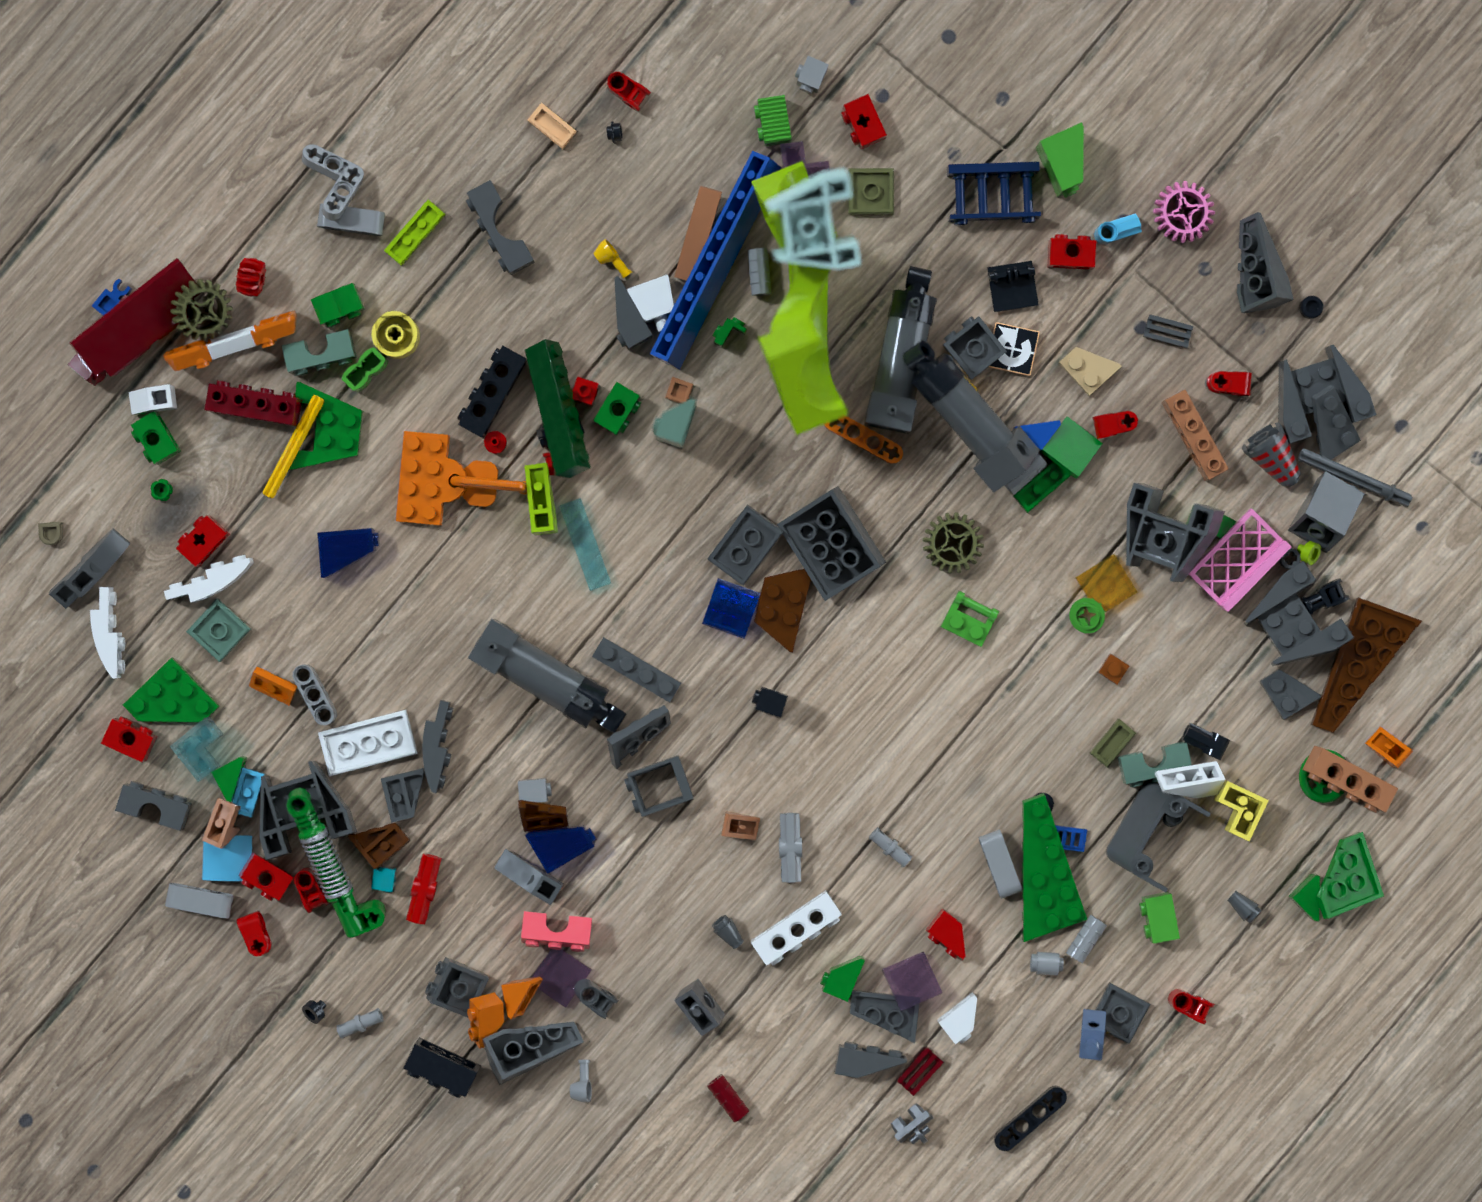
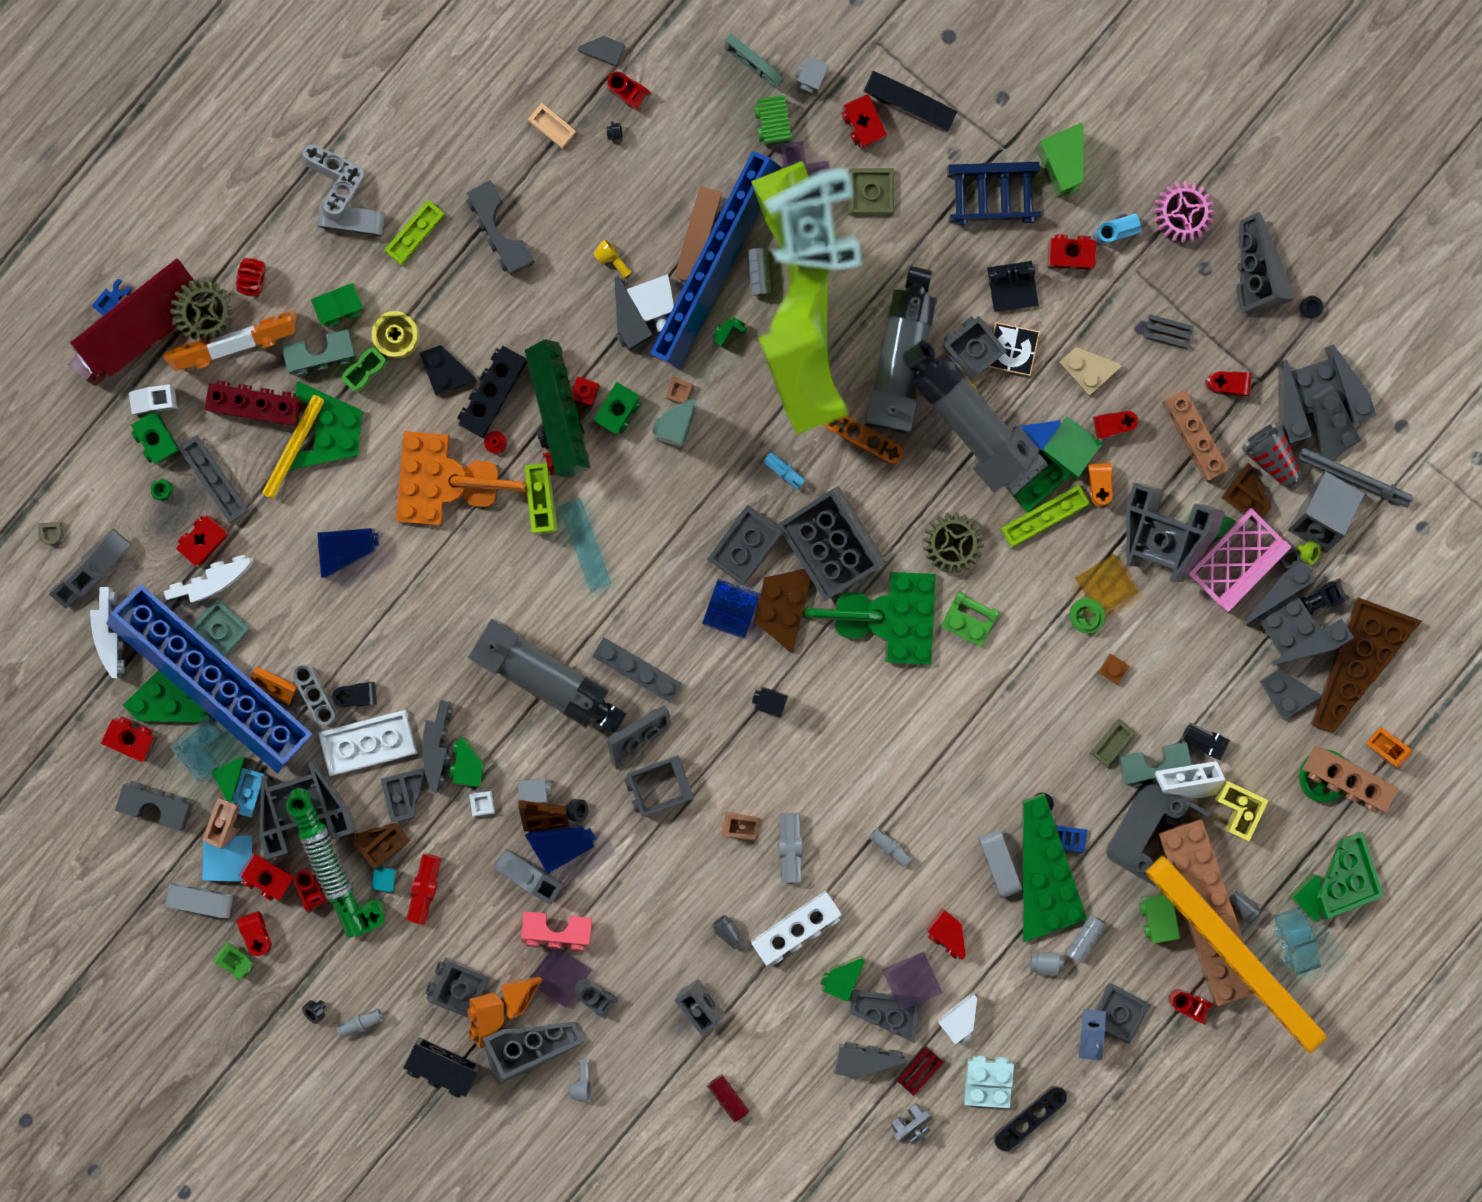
(208, 678): none -> blue brick
(213, 479): none -> dark grey plate
(234, 960): none -> bright green bracket
(359, 695): none -> black piece
(444, 370): none -> black wing
(468, 765): none -> green slope
(482, 803): none -> white tile
(577, 810): none -> black tile
(603, 49): none -> dark grey tile
(753, 61): none -> sand green tile
(784, 470): none -> medium azure axle
(905, 617): none -> green plate
(910, 101): none -> black slope
(988, 1082): none -> light aqua plate
(1045, 516): none -> lime tile
(1100, 479): none -> orange piece
(1191, 854): none -> nougat brick
(1236, 955): none -> light orange beam
(1247, 493): none -> reddish brown wing
(1298, 941): none -> clear light blue brick

